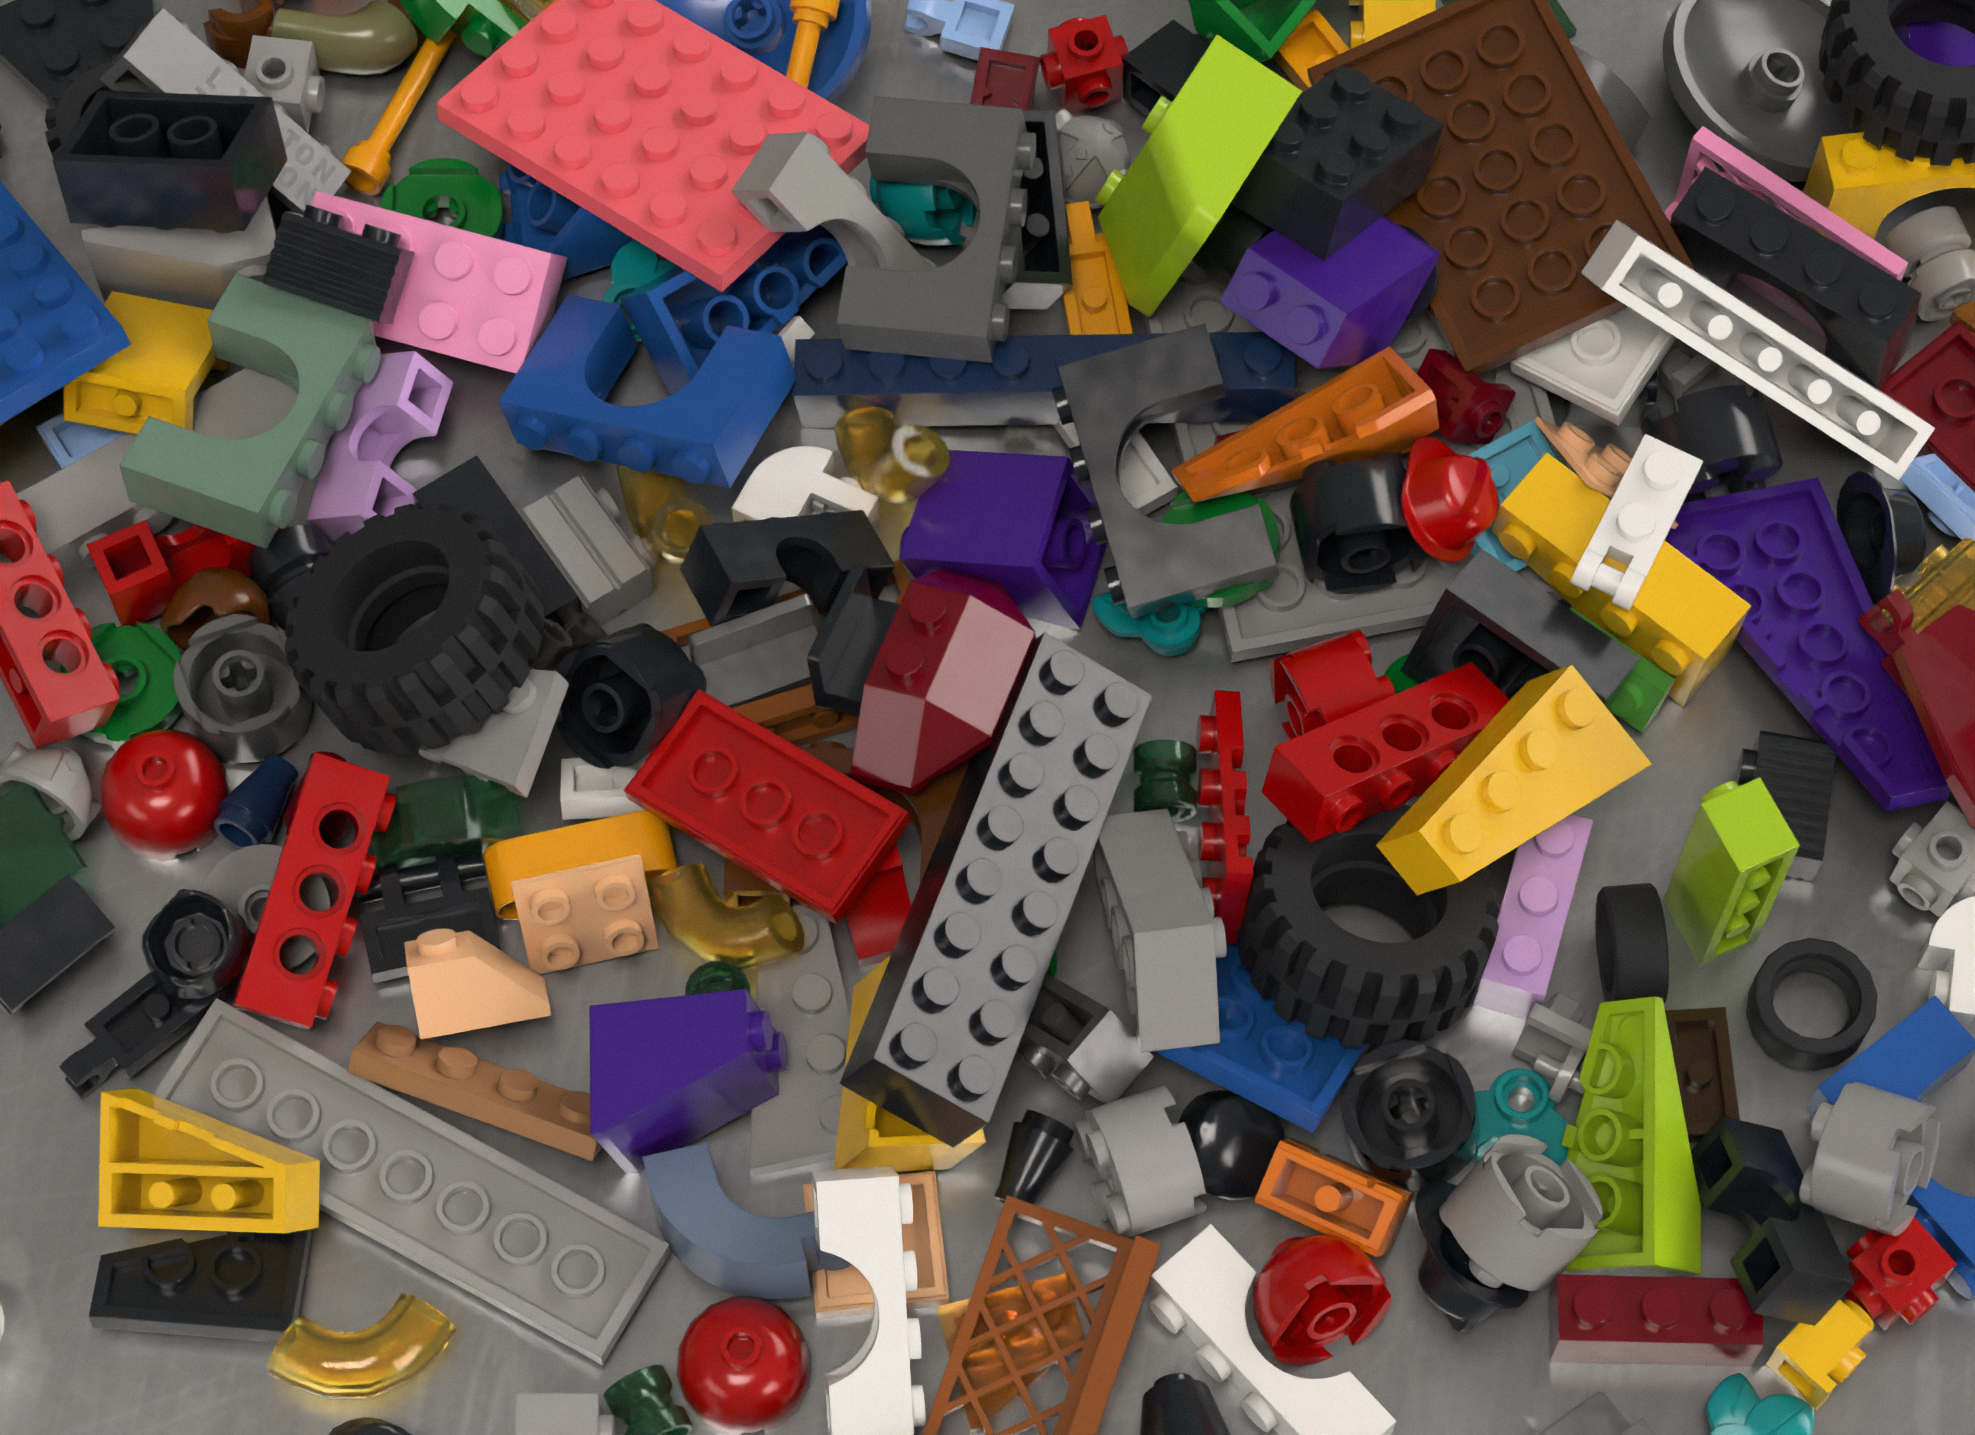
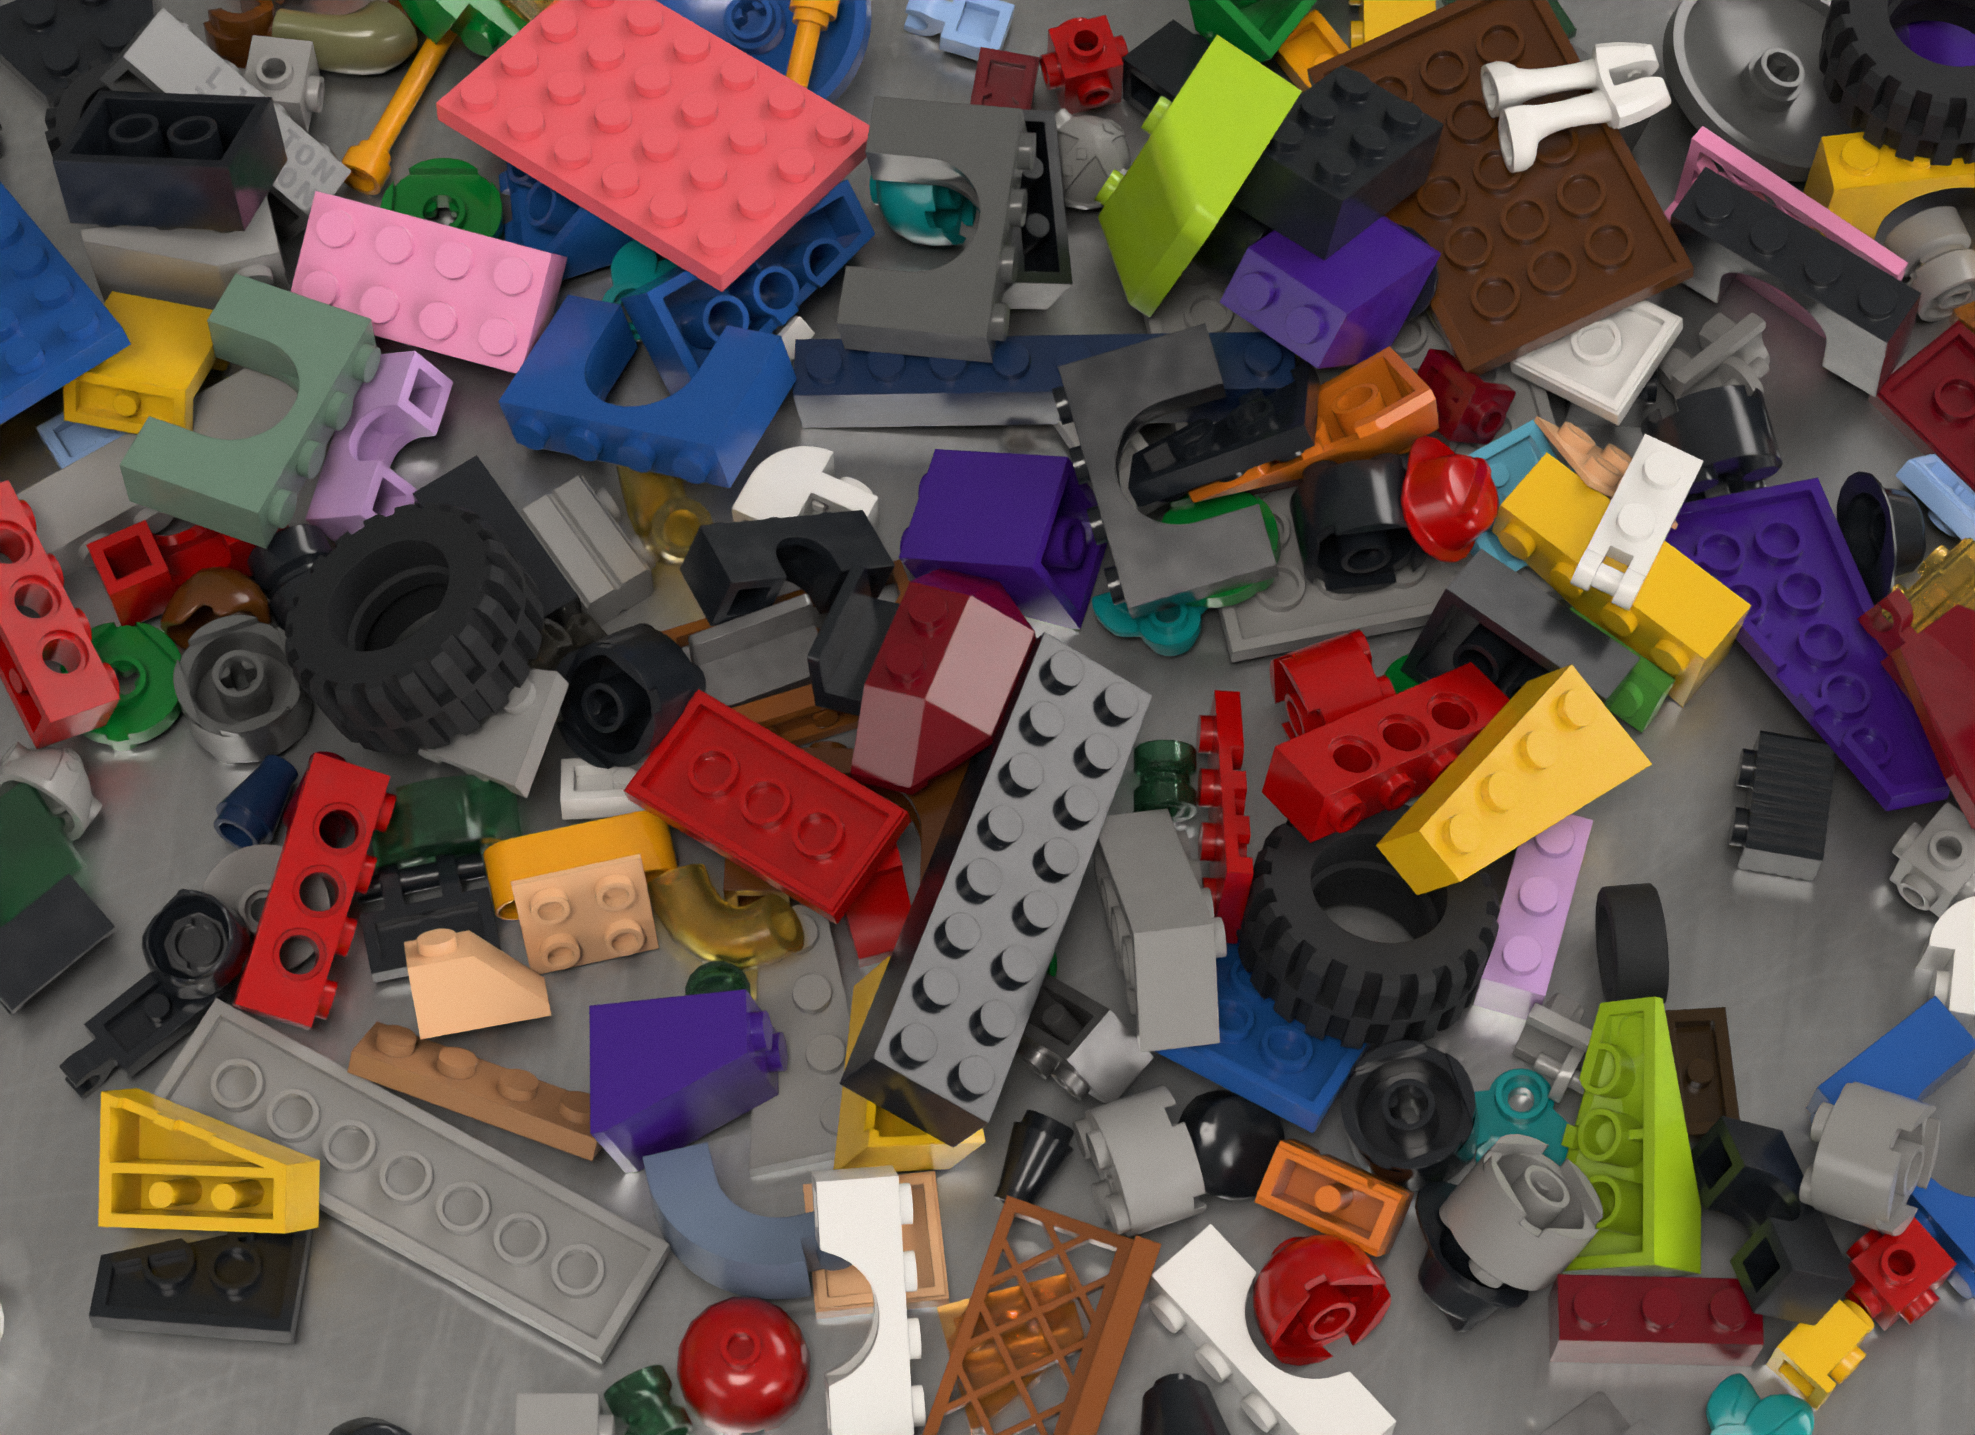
(163, 793): red cylinder -> none
(338, 265): black brick -> none
(364, 1360): clear yellow cylinder -> none
(799, 186): light grey arch -> none
(890, 461): clear yellow cylinder -> none
(1096, 297): light orange hinge -> none
(1251, 435): none -> black wing
(1620, 96): none -> white piece
(1730, 869): lime brick -> none
(1756, 349): white brick -> none
(1832, 962): black tyre -> none

